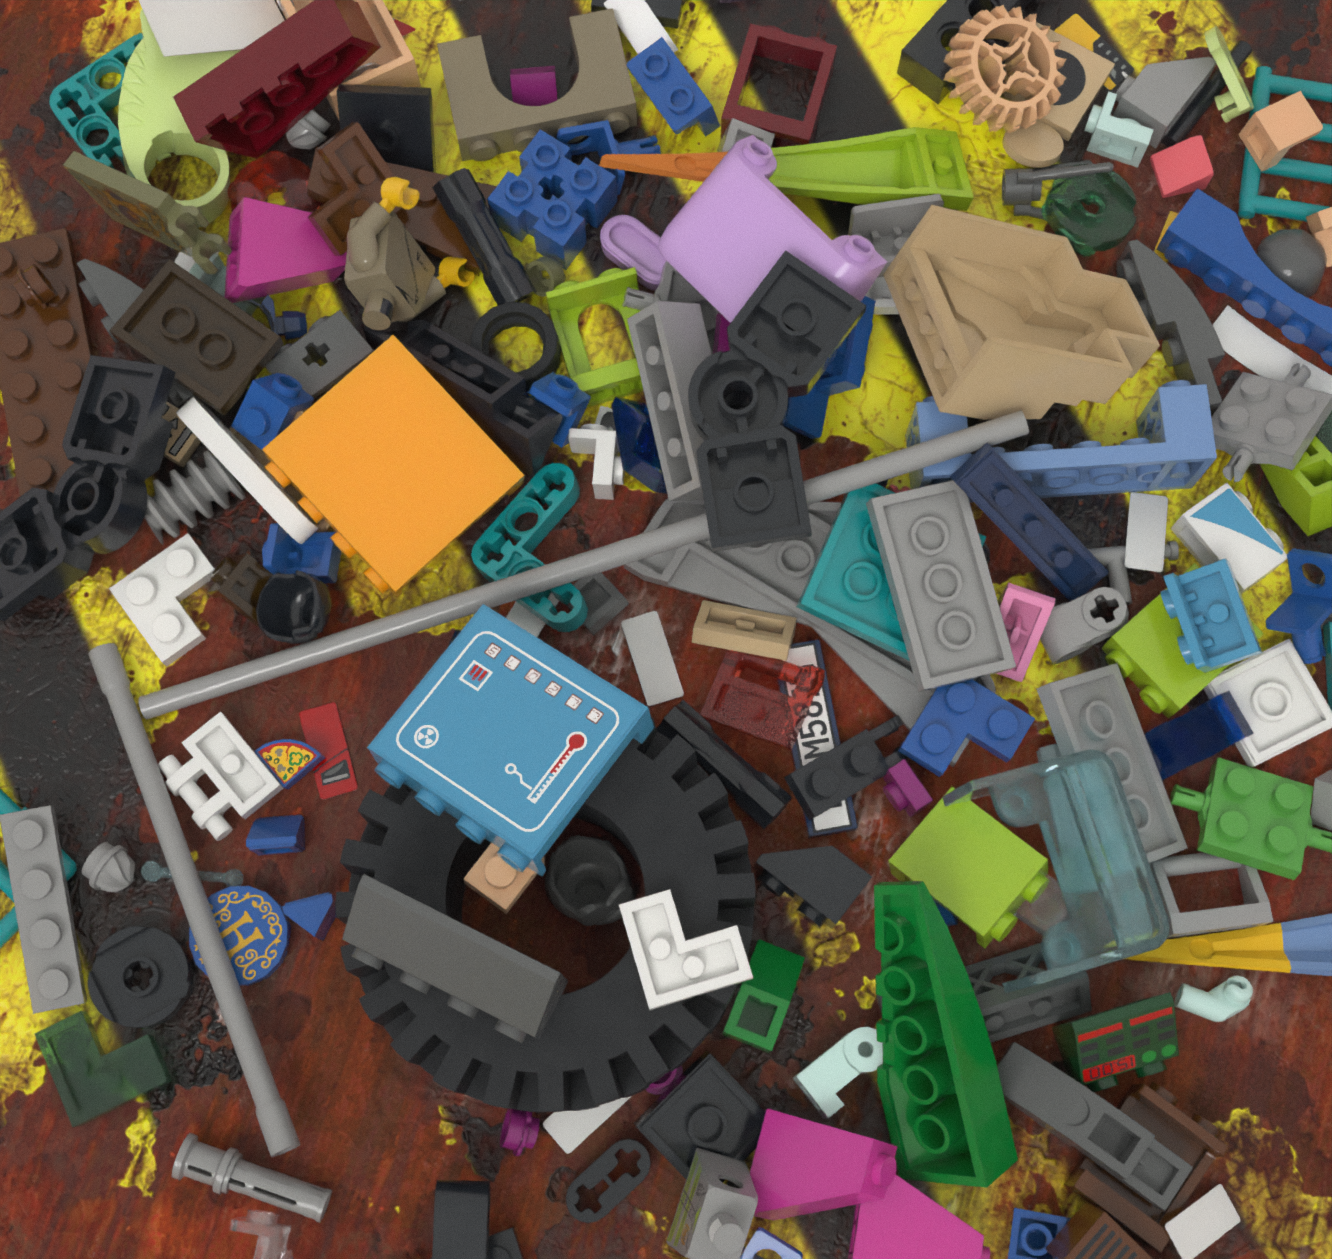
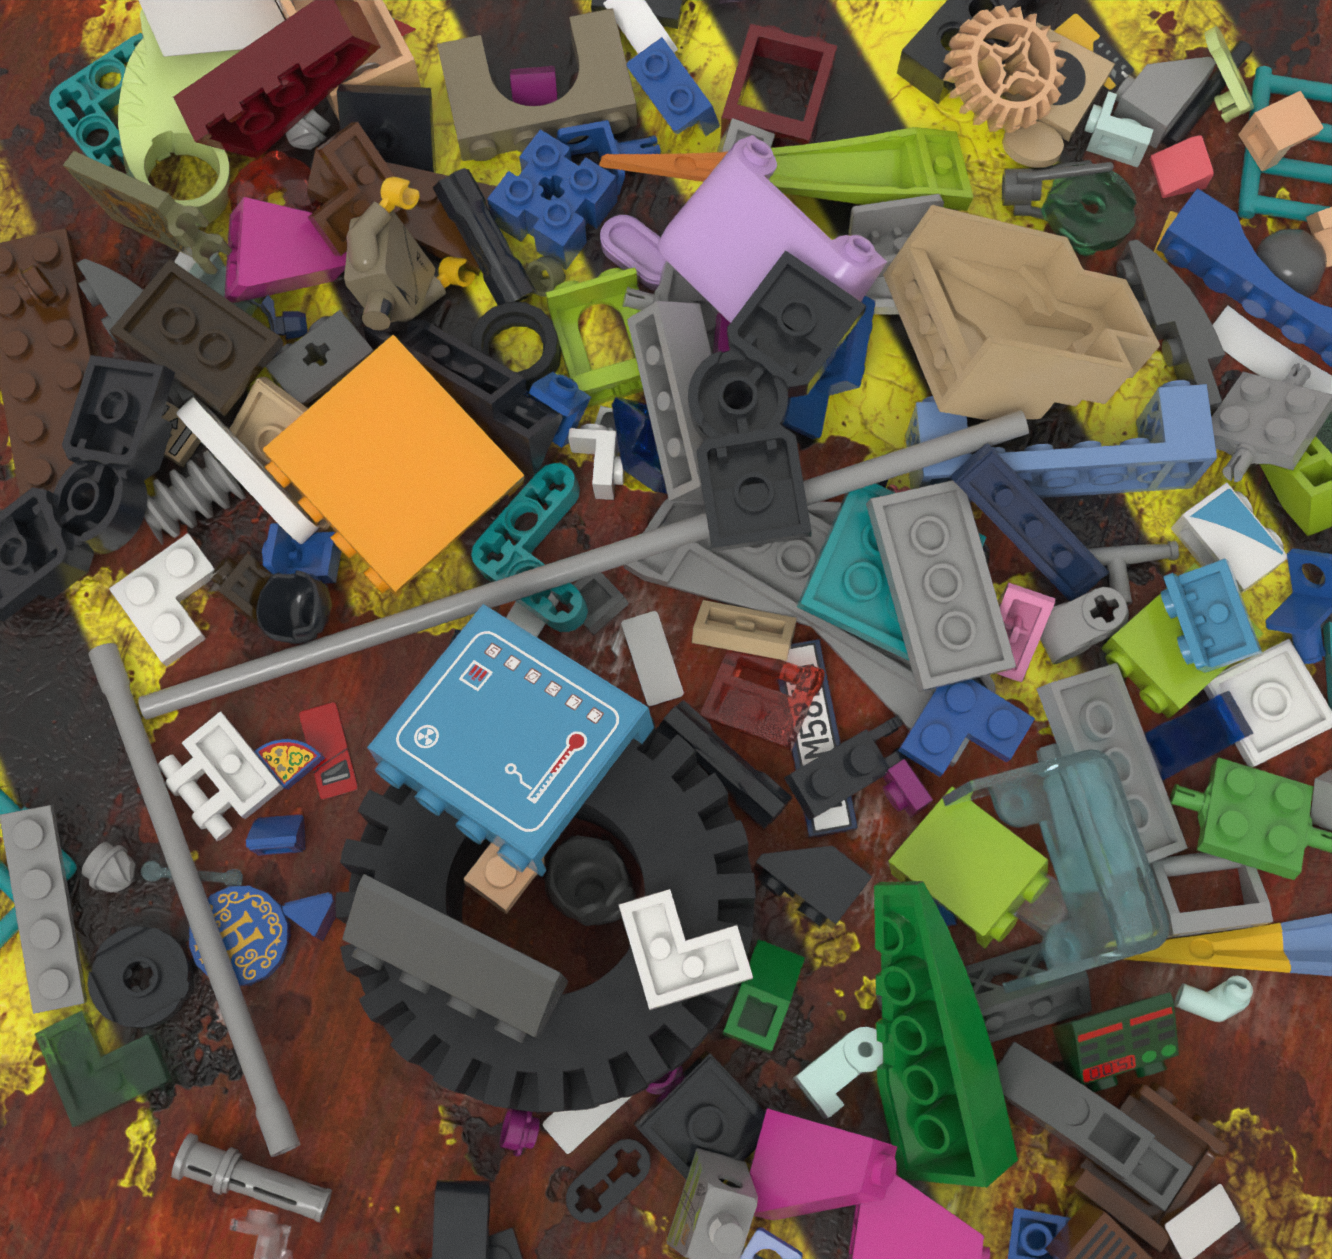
(270, 408): blue bracket -> none
(1146, 532): white sticker -> none

